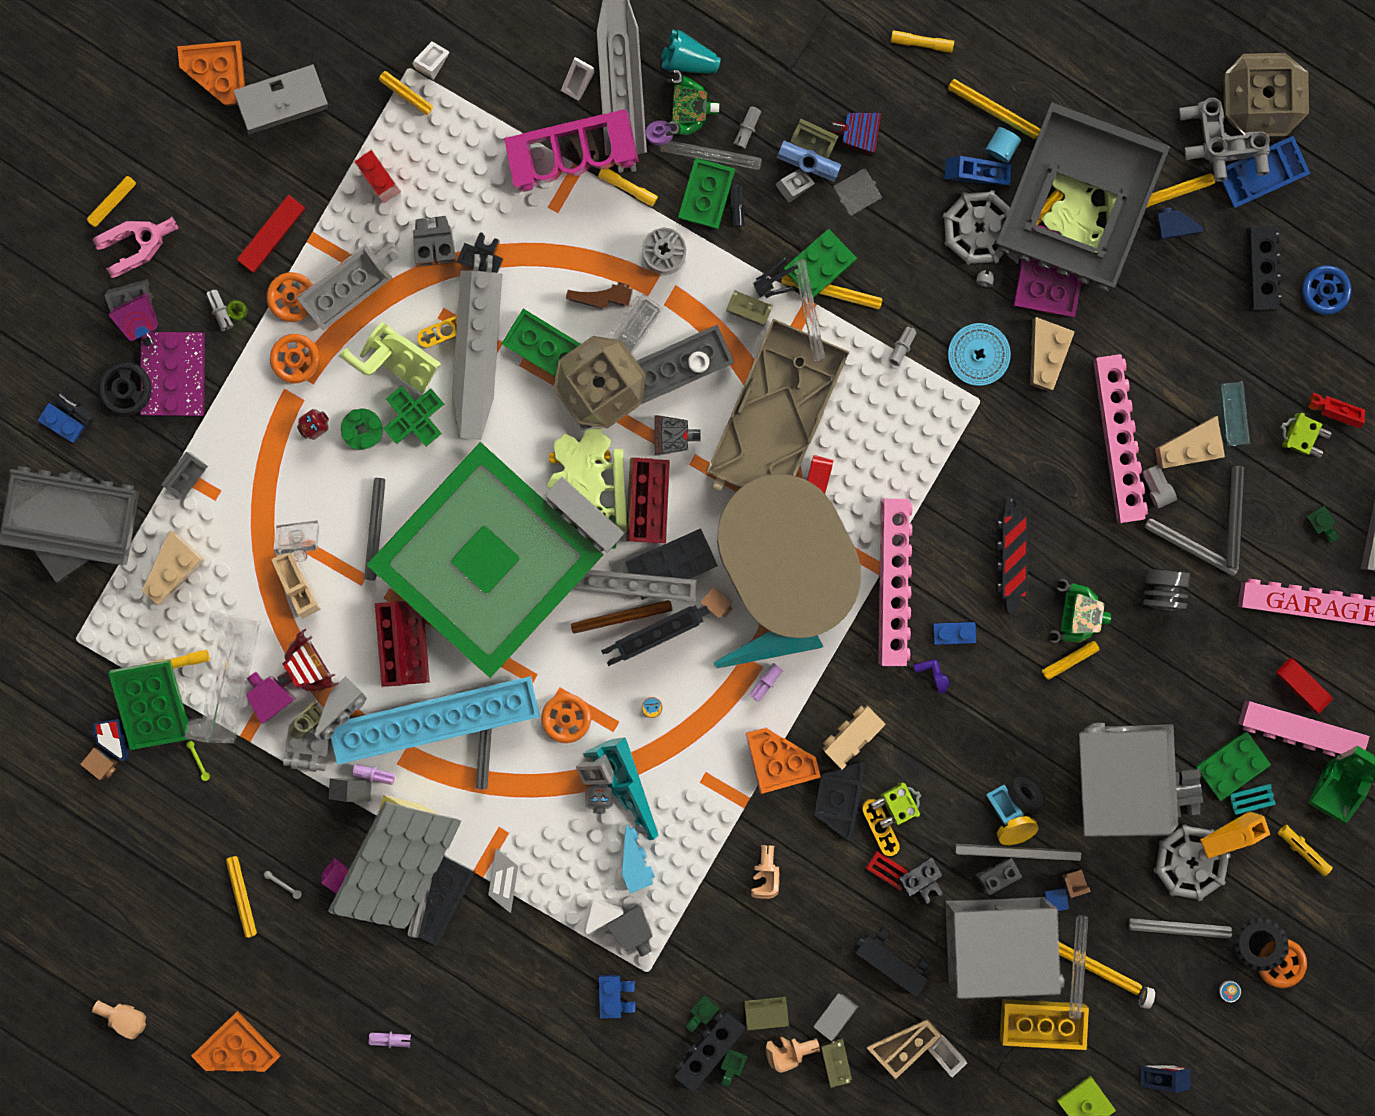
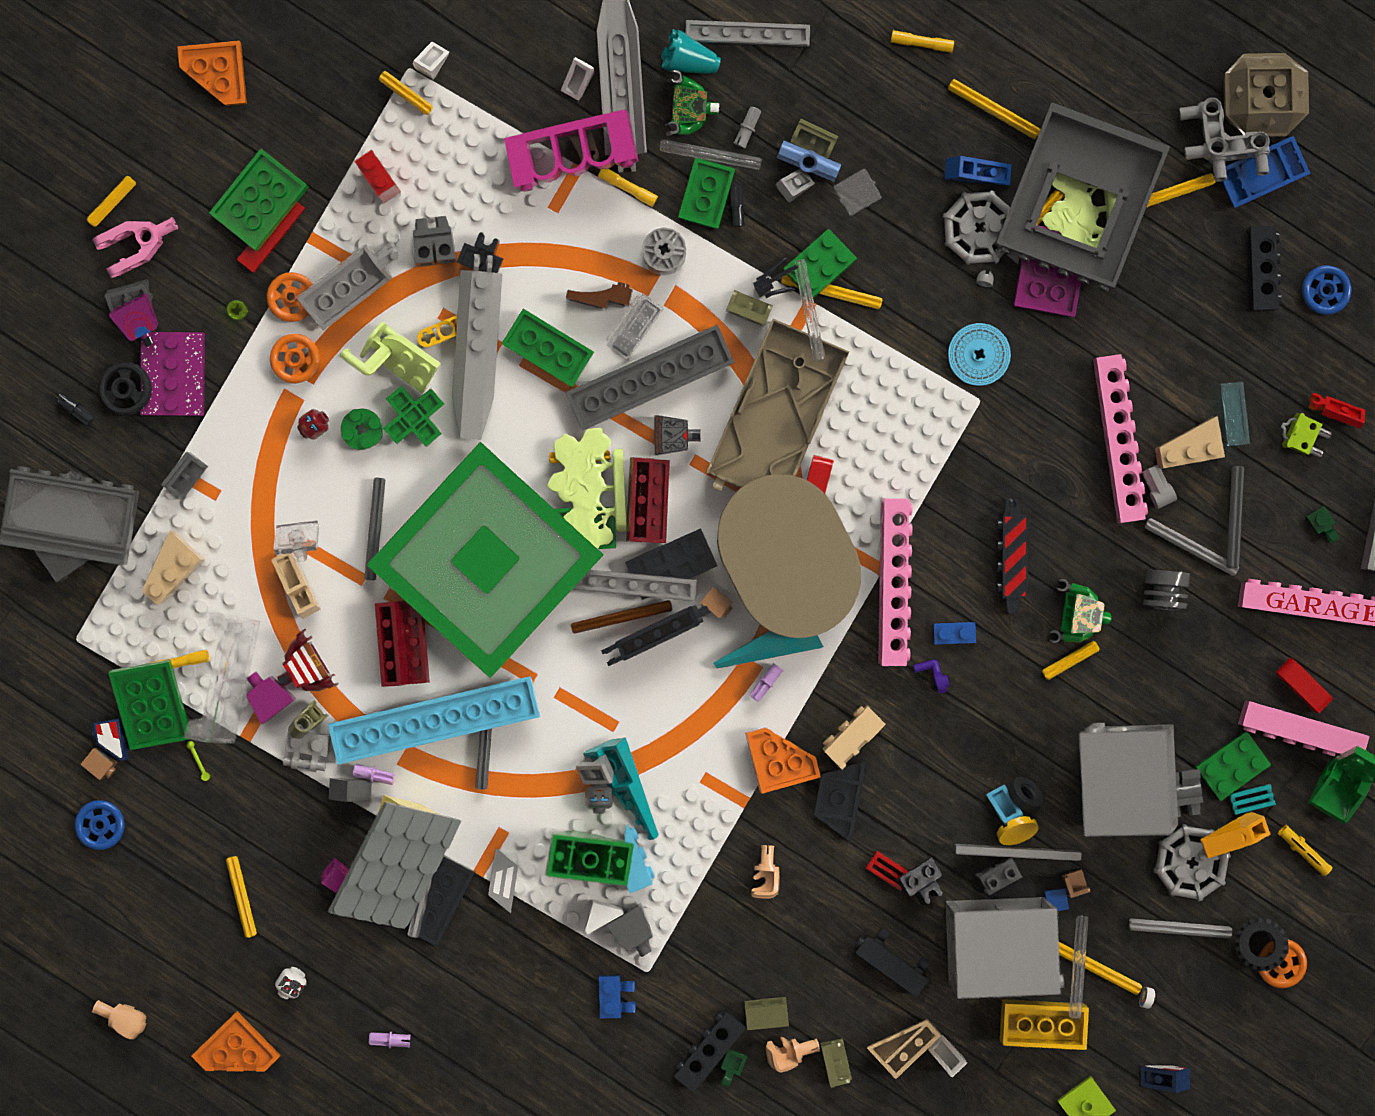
(61, 423): blue plate -> none
(87, 812): none -> blue plate
(219, 310): light grey axle -> none
(259, 200): none -> green plate
(280, 99): light grey brick -> none
(290, 983): none -> white head
(296, 894): light grey hinge -> none
(340, 704): light grey slope -> none
(576, 704): orange plate -> none
(584, 515): light grey brick -> none
(589, 858): none -> green brick
(622, 385): dark tan piece -> none
(652, 707): tile -> none
(657, 133): medium lavender piece -> none
(698, 362): white tile -> none
(702, 1011): dark green plate -> none
(748, 33): none -> light grey tile
(835, 1016): light grey hinge -> none
(859, 131): torso -> none
(868, 815): yellow beam -> none
(901, 803): lime piece -> none
(902, 346): light grey axle -> none
(1003, 145): medium azure piece -> none
(1049, 350): tan wedge -> none
(1175, 224): dark blue slope -> none
(1229, 991): tile -> none

